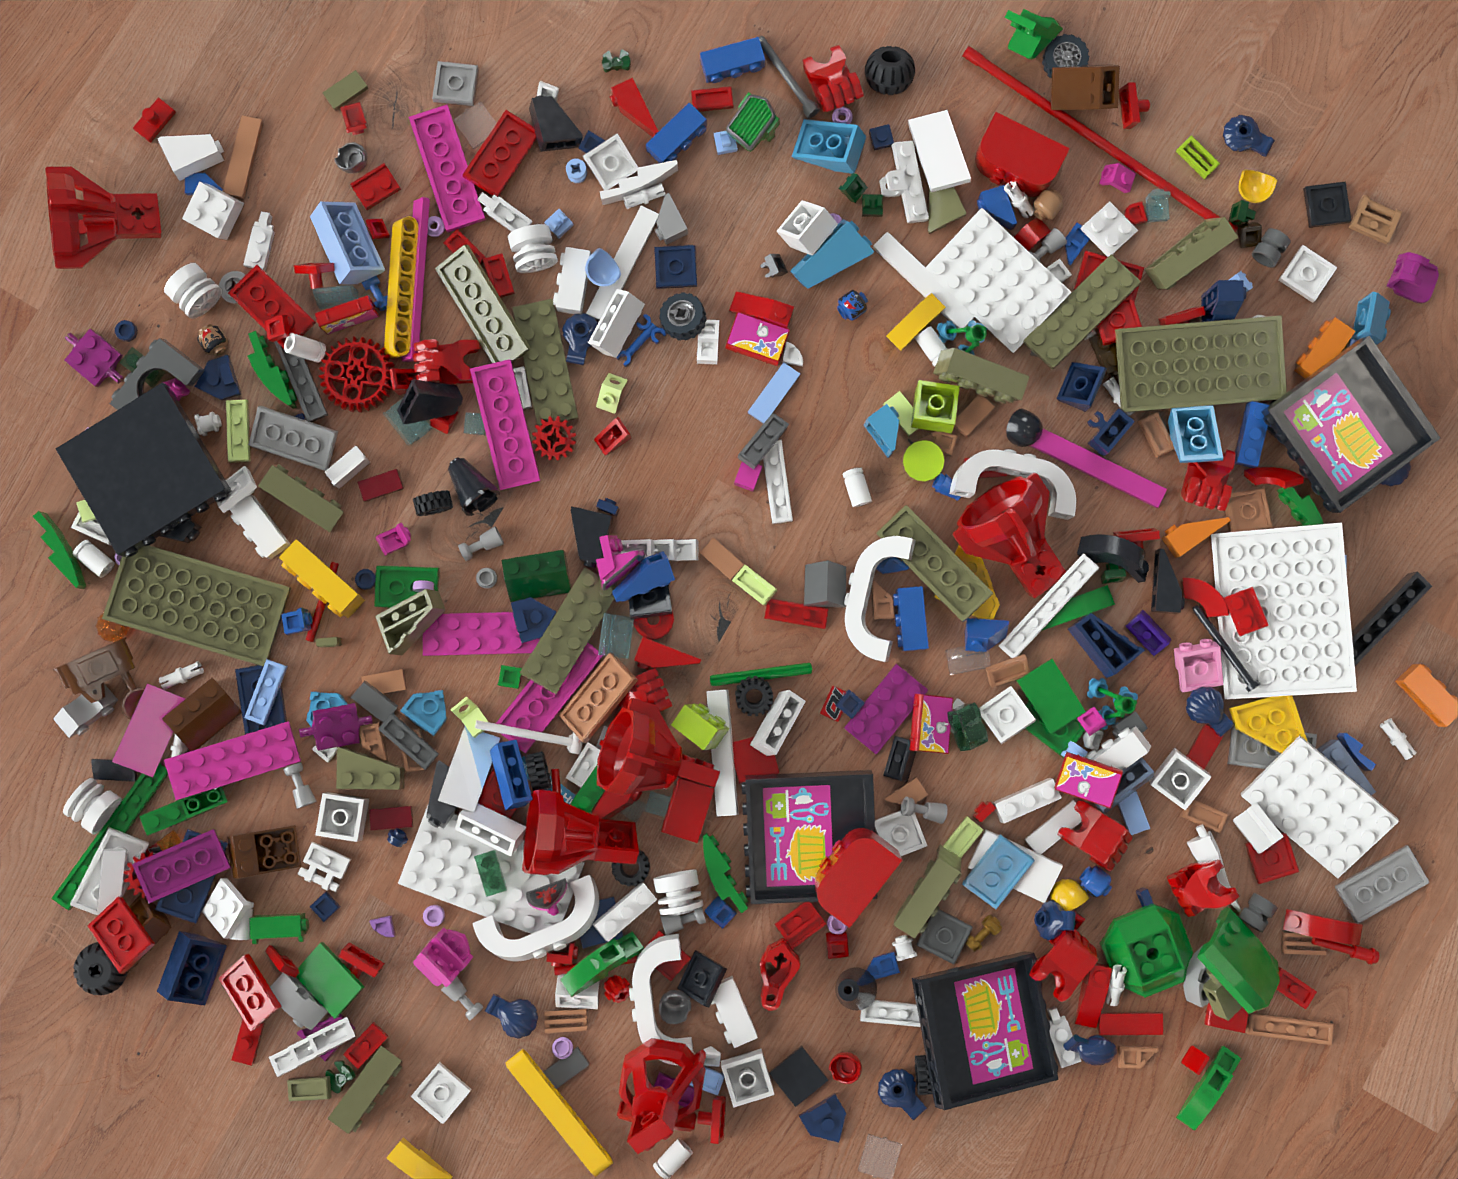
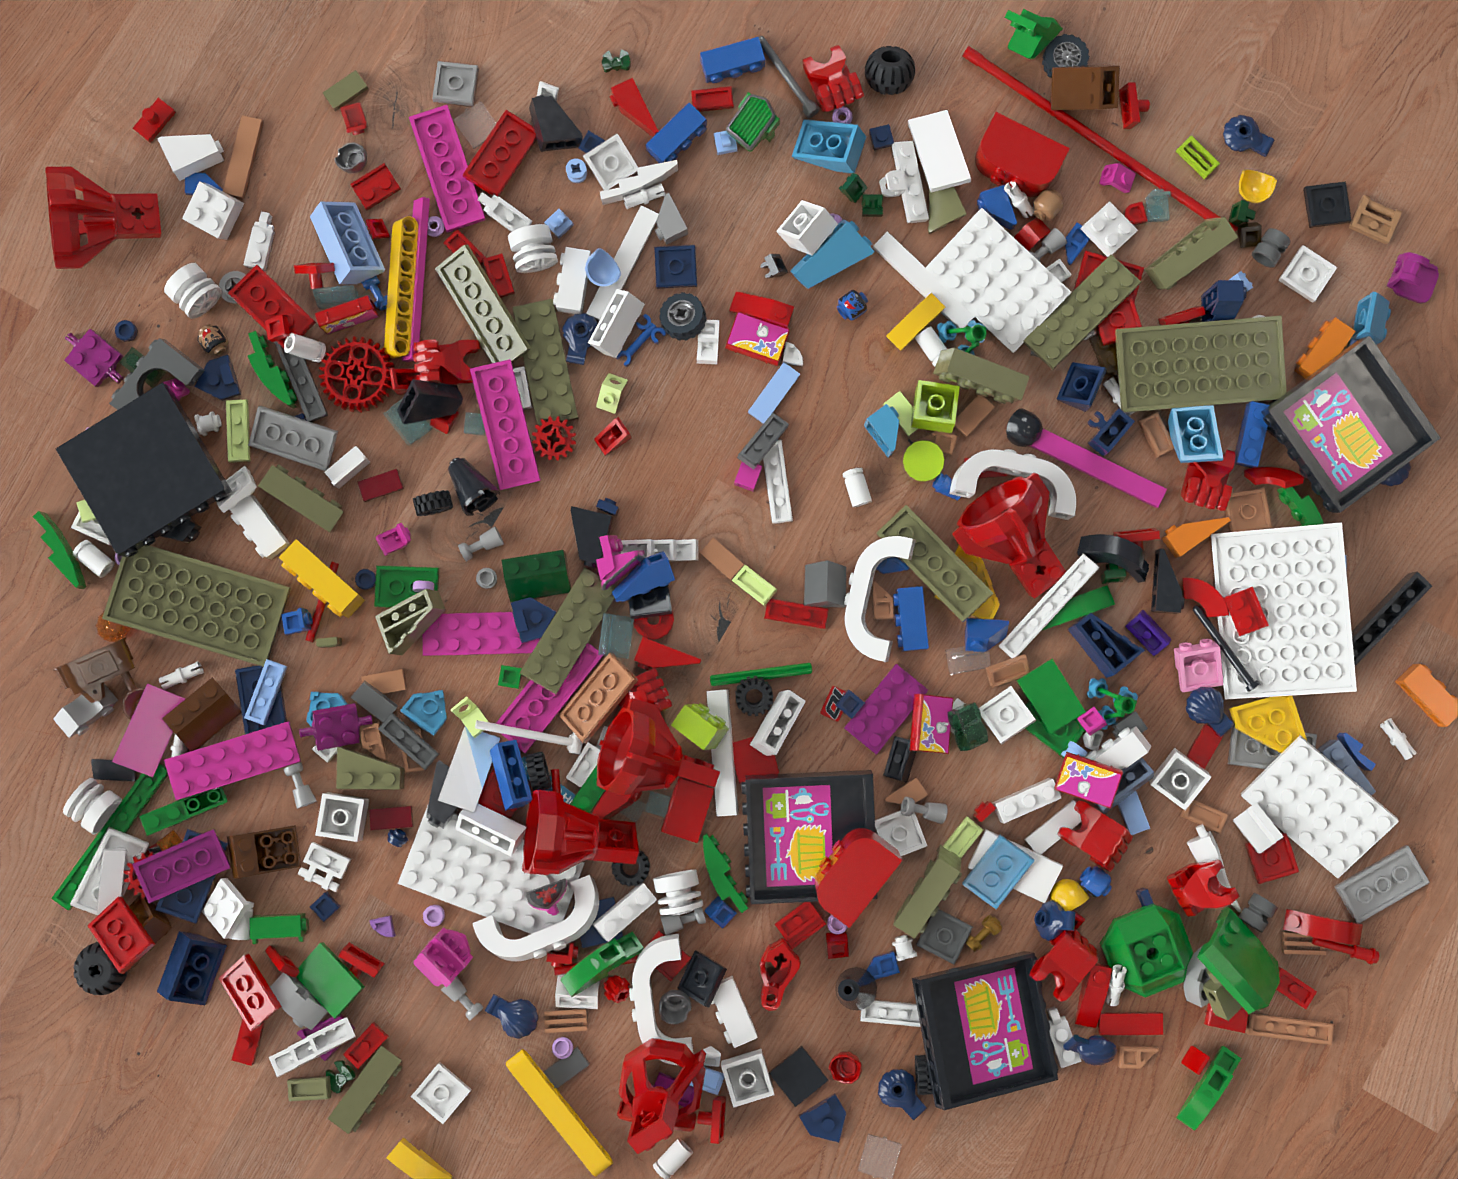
(490, 873): clear green plate -> none

